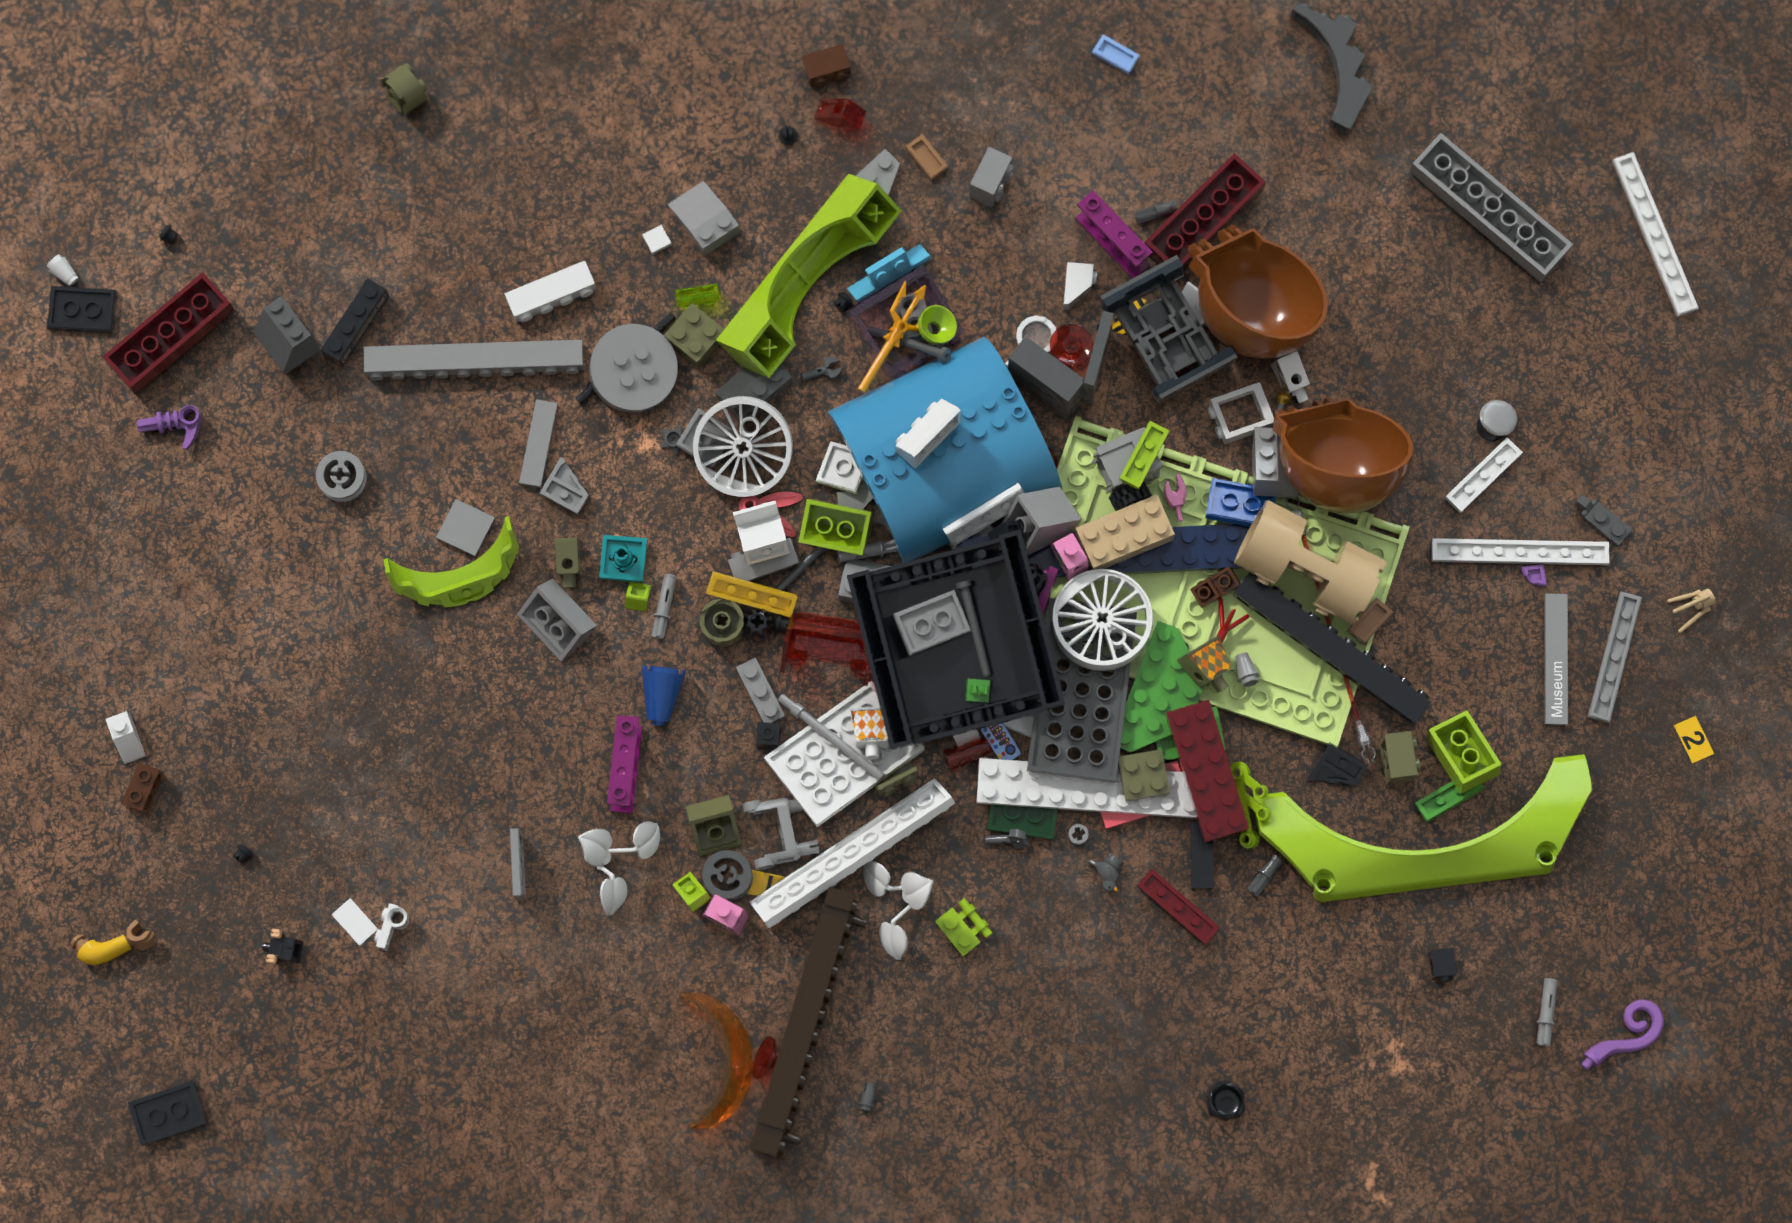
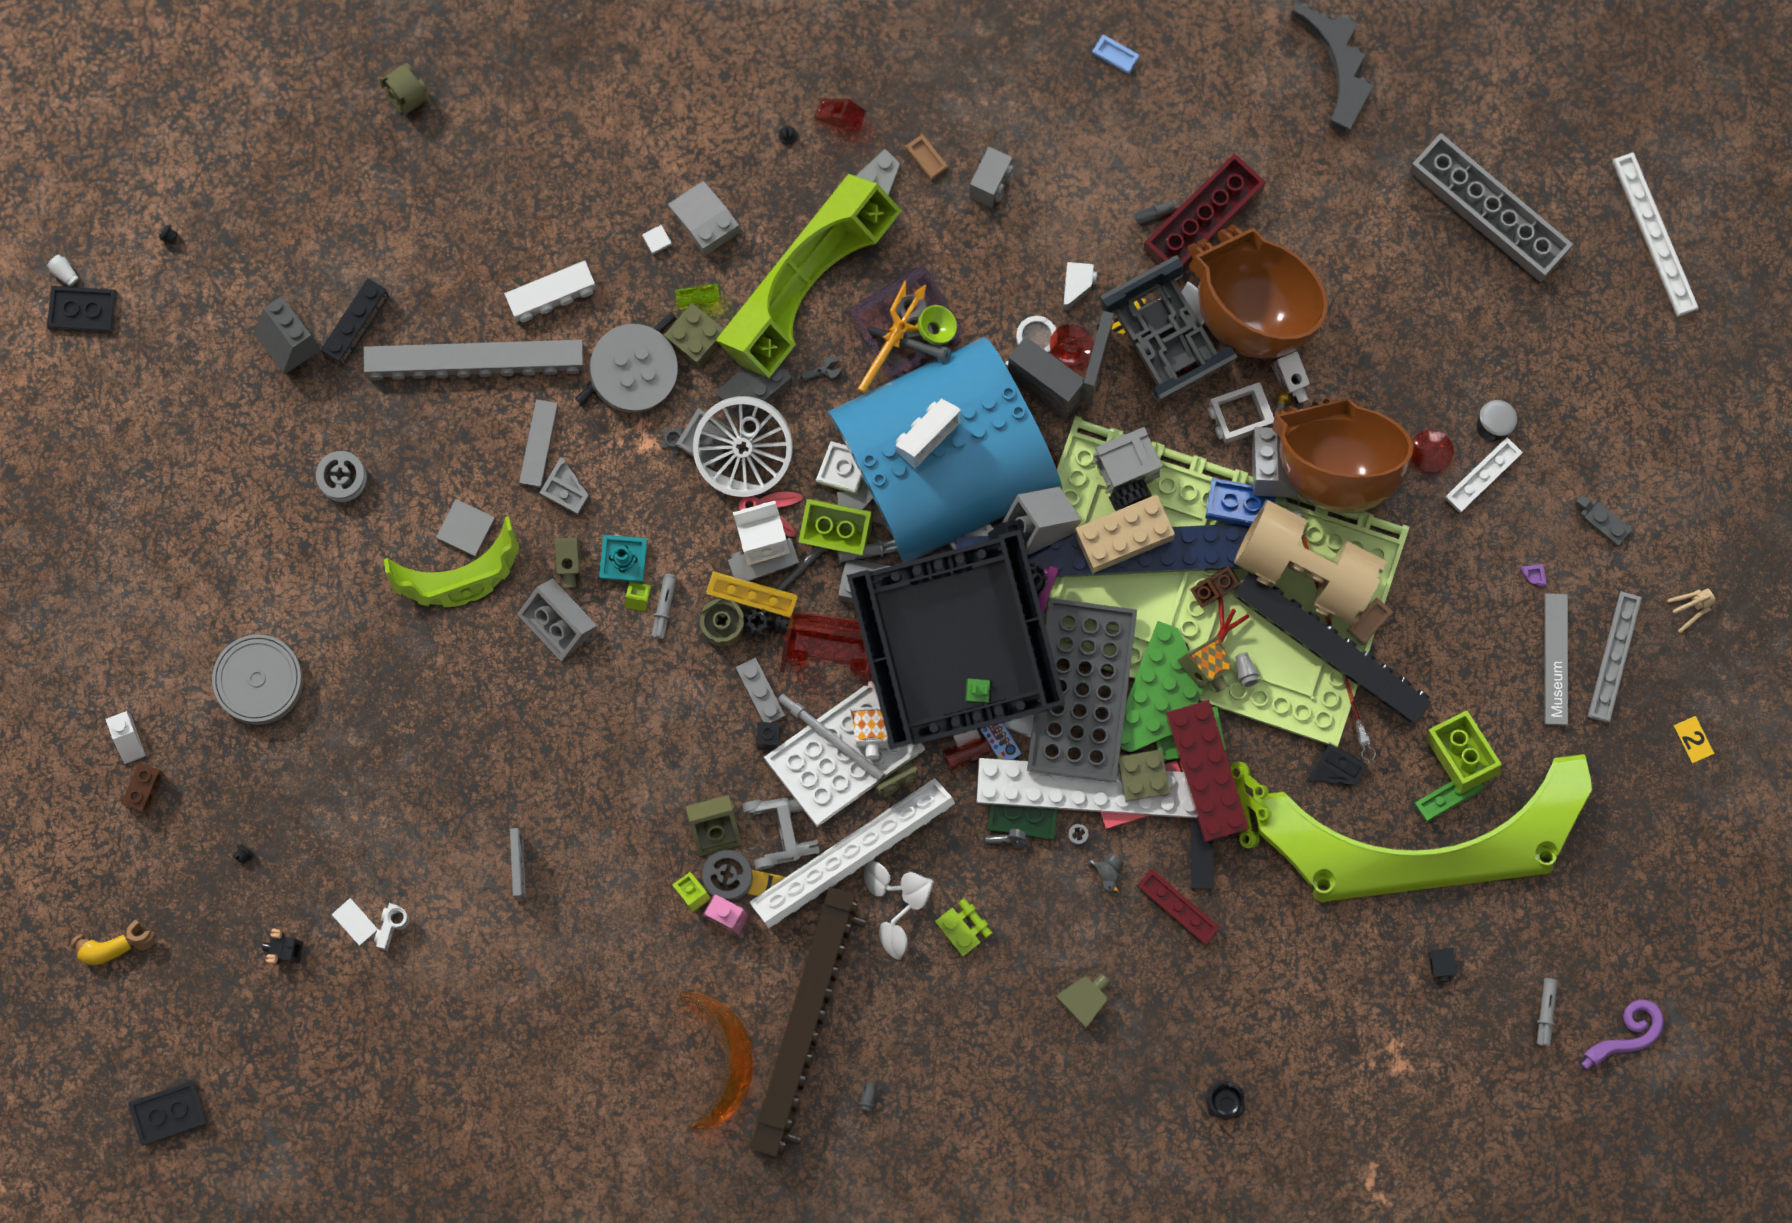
(168, 333): dark red brick -> none
(174, 420): medium lavender piece -> none
(257, 679): none -> light grey brick
(597, 853): white plant -> none
(624, 764): magenta fence -> none
(660, 692): blue cone -> none
(765, 1058): clear red dish -> none
(826, 65): reddish brown brick -> none
(843, 301): black piece -> none
(887, 271): medium azure bracket -> none
(931, 622): light grey tile -> none
(974, 626): dark grey bar -> none
(982, 516): white tile -> none
(1070, 556): bright pink torso -> none
(1075, 587): white piece -> none
(1084, 999): none -> olive torso
(1113, 235): magenta fence -> none
(1144, 455): lime plate -> none
(1176, 499): bright pink hand -> none
(1265, 875): dark grey axle -> none
(1399, 758): olive brick -> none
(1432, 450): none -> clear red dish
(1520, 551): white plate -> none

